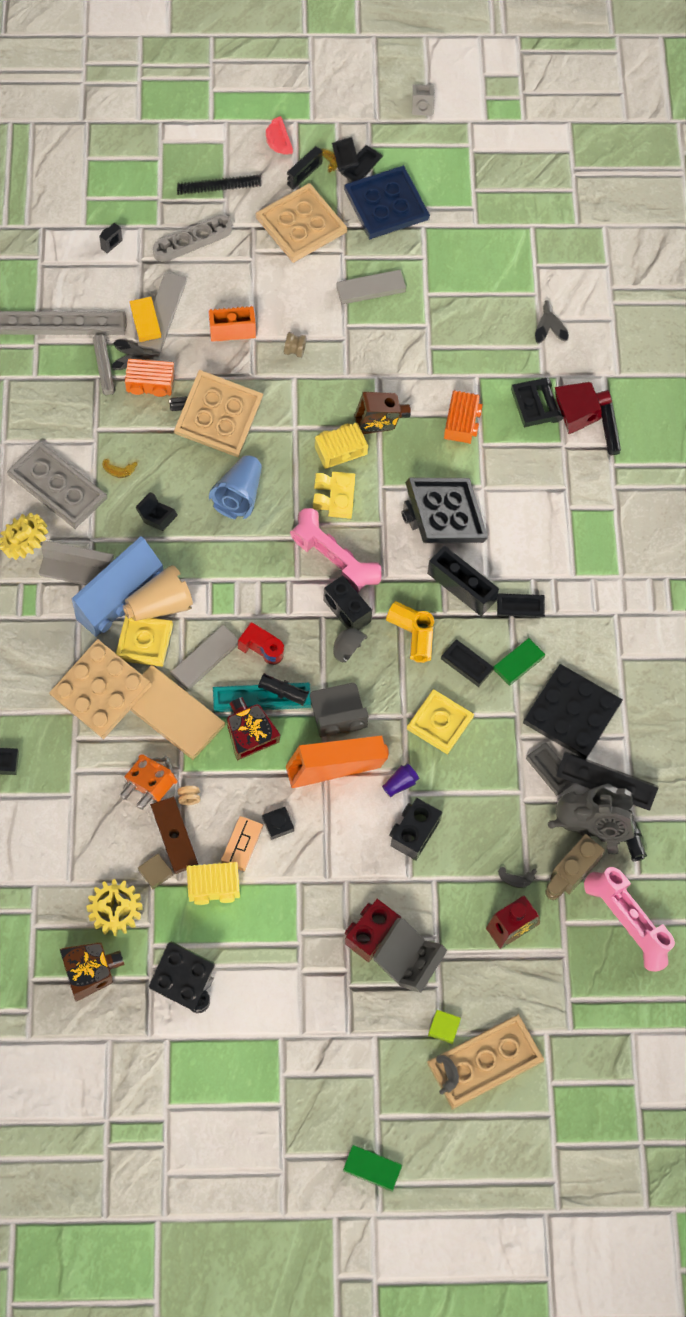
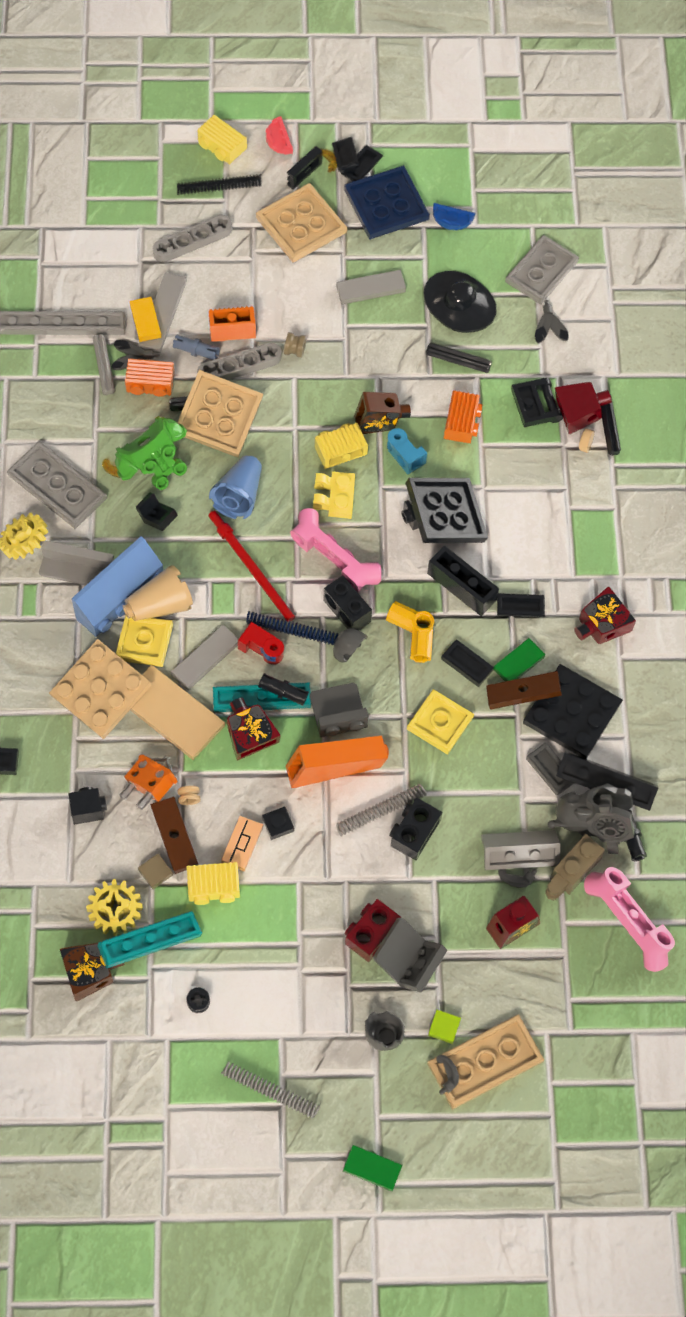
(87, 805): none -> black brick
(110, 238): black plate -> none
(149, 939): none -> teal tile
(155, 455): none -> bright green piece
(182, 975): black bracket -> none
(196, 347): none -> sand blue pin
(221, 139): none -> light yellow brick
(226, 532): none -> red bar
(241, 367): none -> light grey beam
(277, 1097): none -> light grey piece
(321, 638): none -> dark blue piece
(381, 810): none -> light grey piece
(384, 1031): none -> dark grey hair
(401, 780): dark purple cone -> none
(404, 452): none -> dark azure leg
(423, 100): light grey bracket -> none
(451, 217): none -> blue plate
(459, 302): none -> black hat
(459, 357): none -> black axle
(521, 850): none -> light grey panel
(523, 690): none -> reddish brown tile
(542, 269): none -> light grey tile
(586, 440): none -> tan tile
(605, 618): none -> torso

